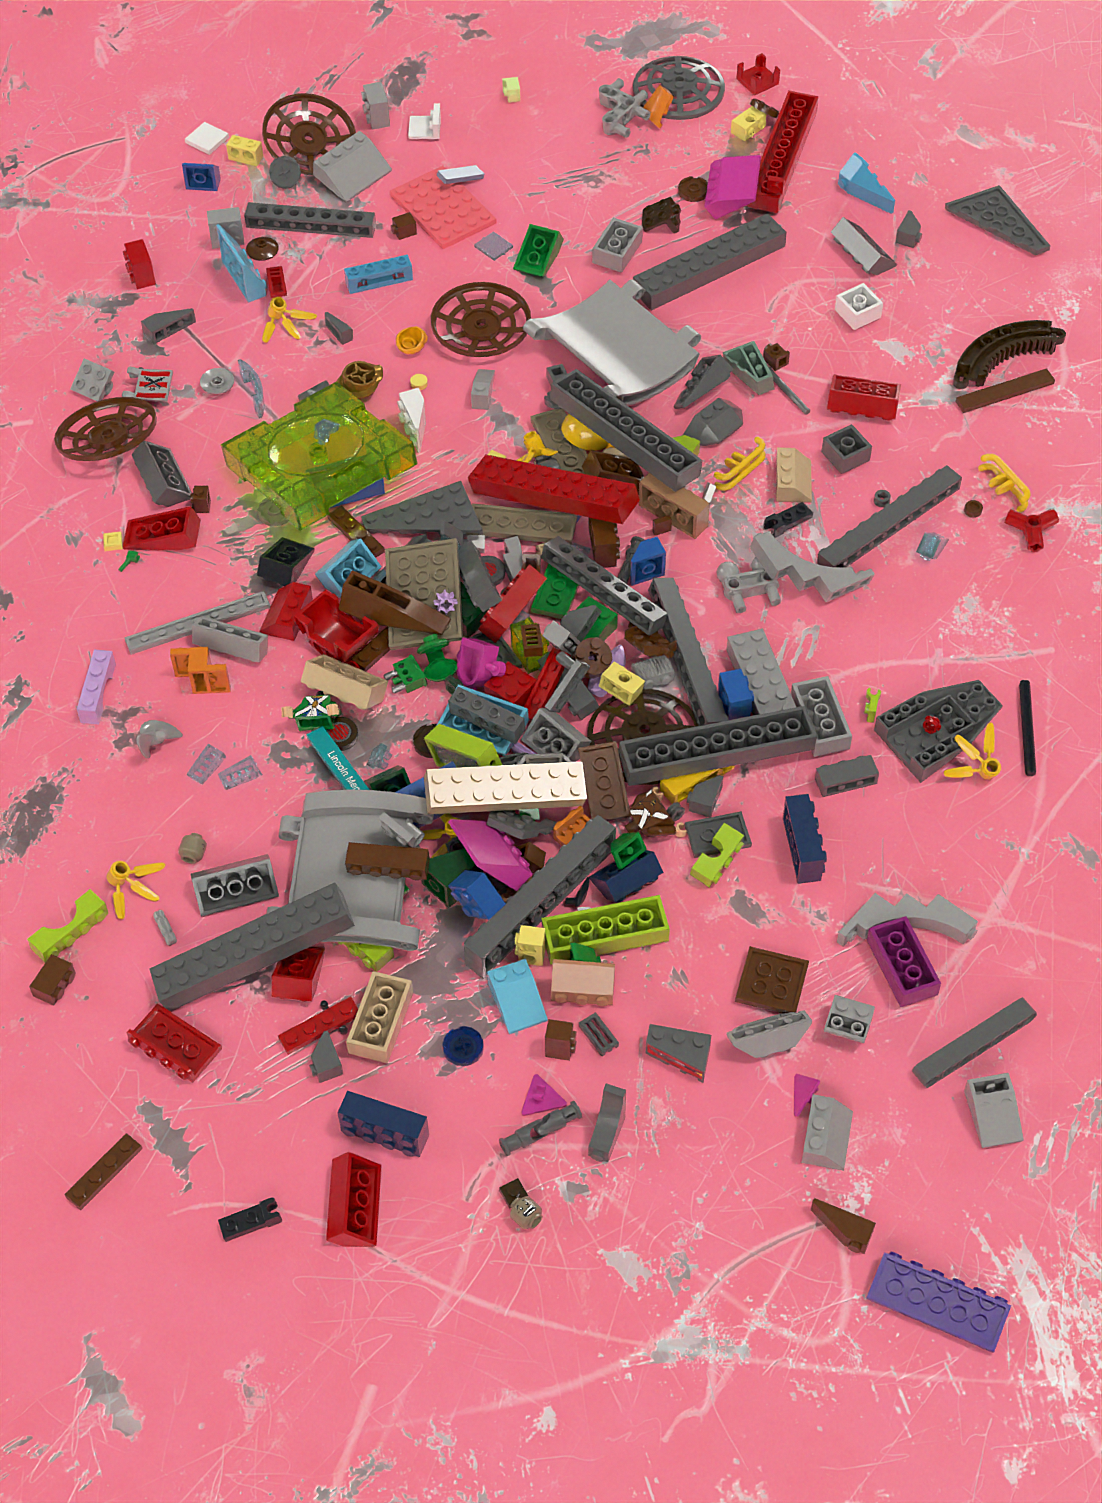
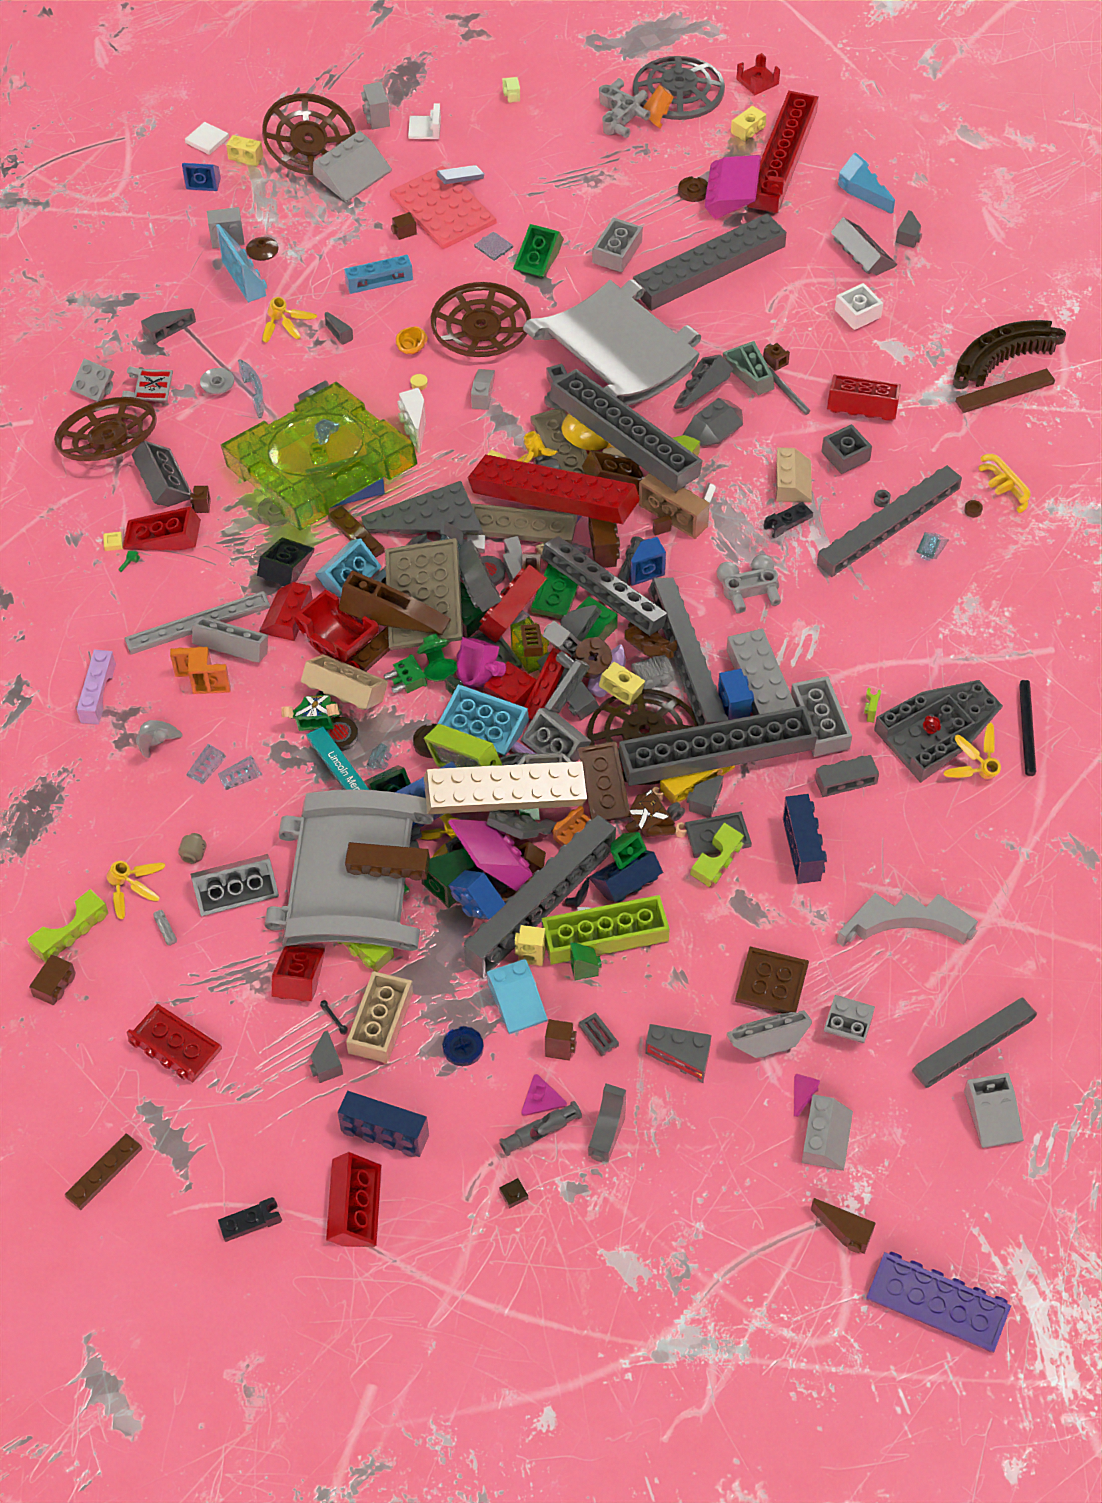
(139, 264): red brick -> none
(251, 947): dark grey brick -> none
(276, 281): red slope -> none
(284, 172): dark grey tile -> none
(310, 220): dark grey brick -> none
(315, 1026): red plate -> none
(361, 378): pearl gold piece -> none
(407, 836): light grey plate -> none
(449, 604): lavender gear -> none
(486, 715): dark grey brick -> none
(526, 1212): dark tan head -> none
(582, 982): slope -> none
(660, 213): dark brown bracket -> none
(740, 465): yellow piece -> none
(760, 105): reddish brown tile -> none
(828, 581): light grey arch -> none
(903, 961): magenta brick -> none
(999, 215): dark grey wing -> none
(1032, 526): red piece -> none

